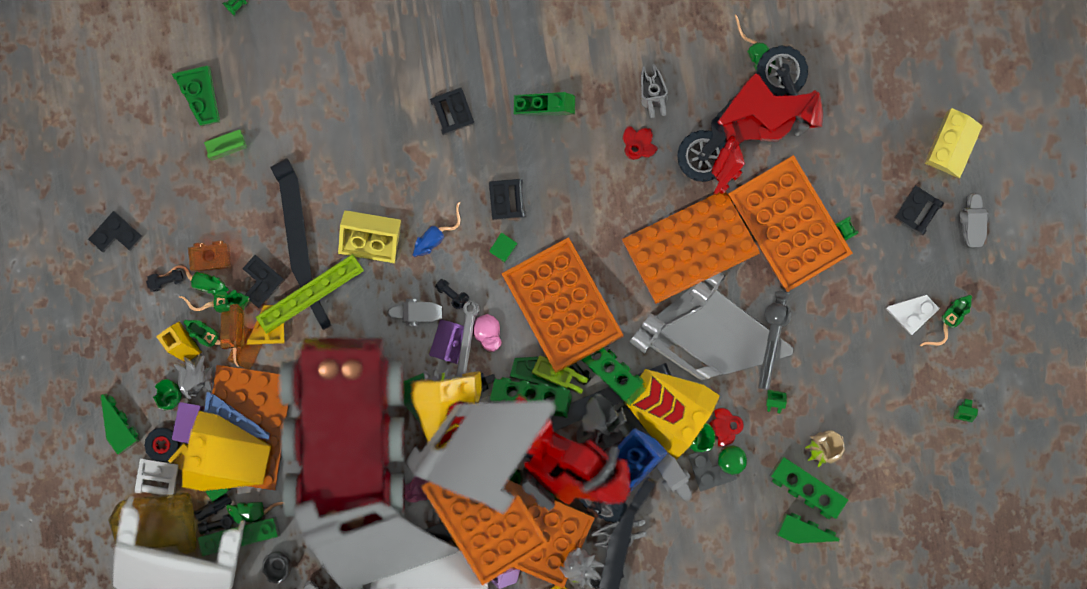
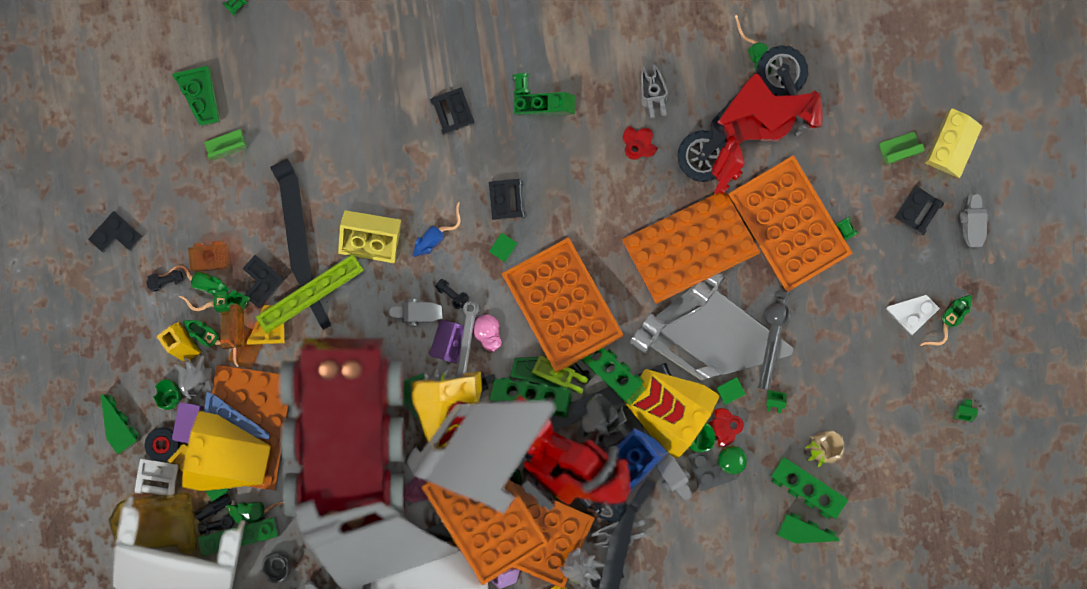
(521, 83): none -> green bush
(730, 391): none -> green panel
(900, 148): none -> bright green panel

